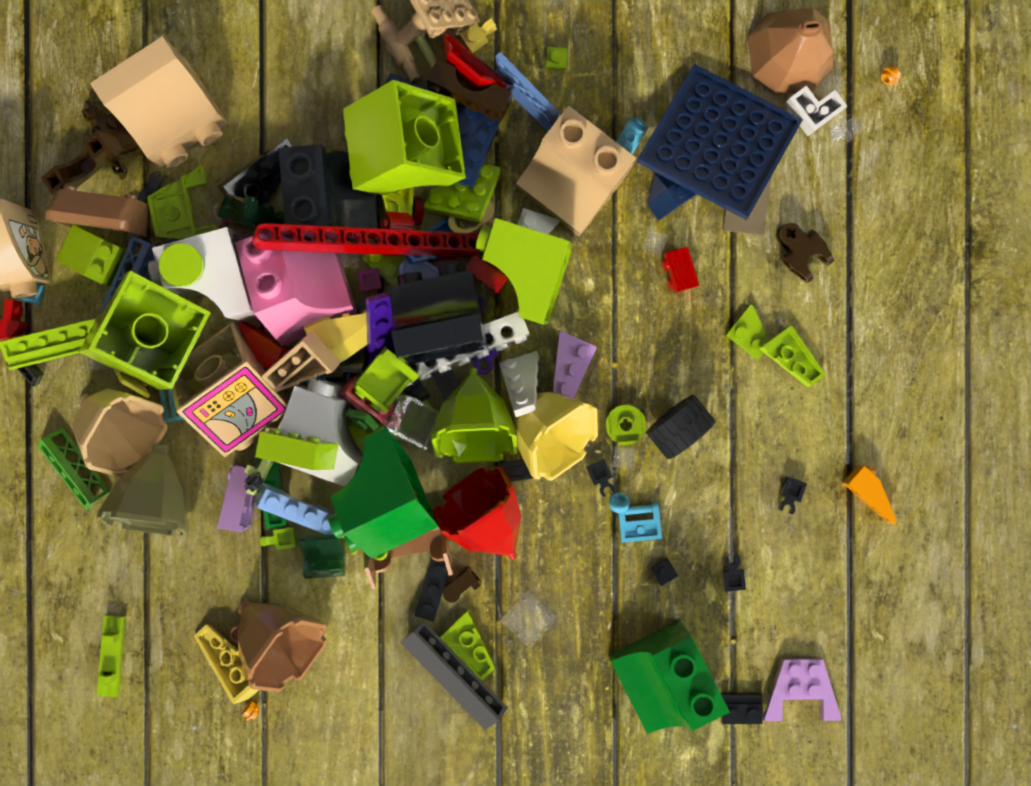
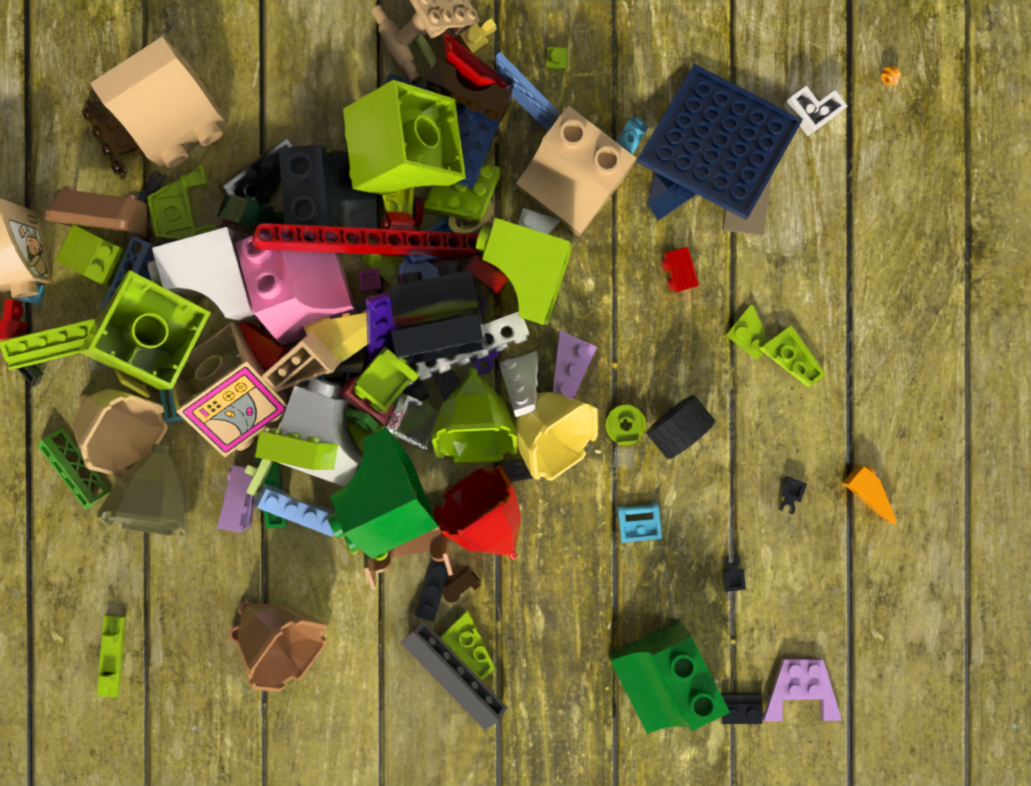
(99, 150): dark brown arch -> none
(181, 265): lime tile -> none
(226, 663): light yellow wedge -> none
(251, 710): light orange plate -> none
(253, 481): black plate -> none
(282, 538): lime plate -> none
(323, 556): clear green bracket -> none
(351, 260): clear plate -> none
(528, 617): clear piece -> none
(600, 474): black plate -> none
(619, 503): medium azure tile -> none
(655, 241): clear plate -> none
(664, 572): black plate -> none
(791, 50): medium nougat piece -> none
(800, 248): dark brown piece -> none
(847, 129): clear hips -> none

